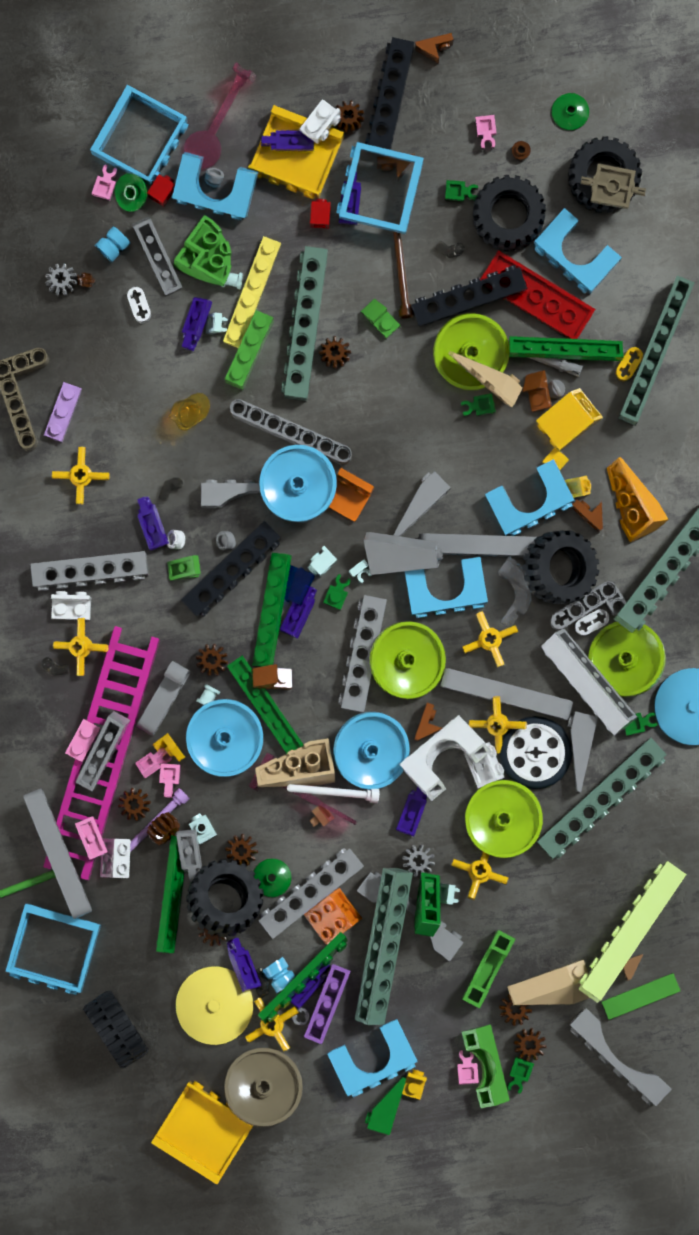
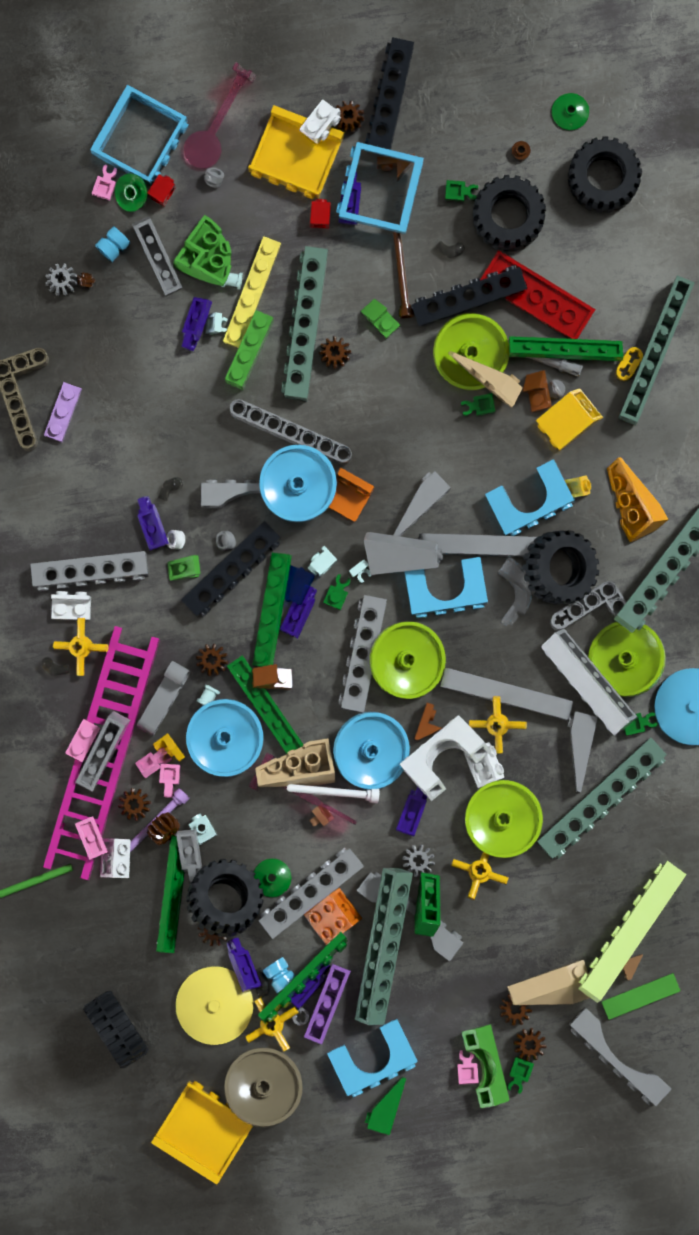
(35, 977): medium azure window -> none
(57, 853): light grey beam -> none
(89, 475): yellow bar -> none
(134, 306): white beam -> none
(189, 191): medium azure arch -> none
(190, 411): clear yellow piece -> none
(246, 845): reddish brown gear -> none
(288, 141): dark purple hinge -> none
(414, 1084): yellow bracket -> none
(429, 46): dark orange slope -> none
(447, 894): light aqua tile -> none
(486, 128): bright pink plate -> none
(486, 630): yellow bar -> none
(488, 968): bright green arch -> none
(549, 775): wedge -> none
(559, 458): yellow tile -> none
(586, 276): medium azure arch -> none
(592, 518): dark orange slope -> none
(594, 626): white beam -> none
(613, 186): dark tan plate -> none

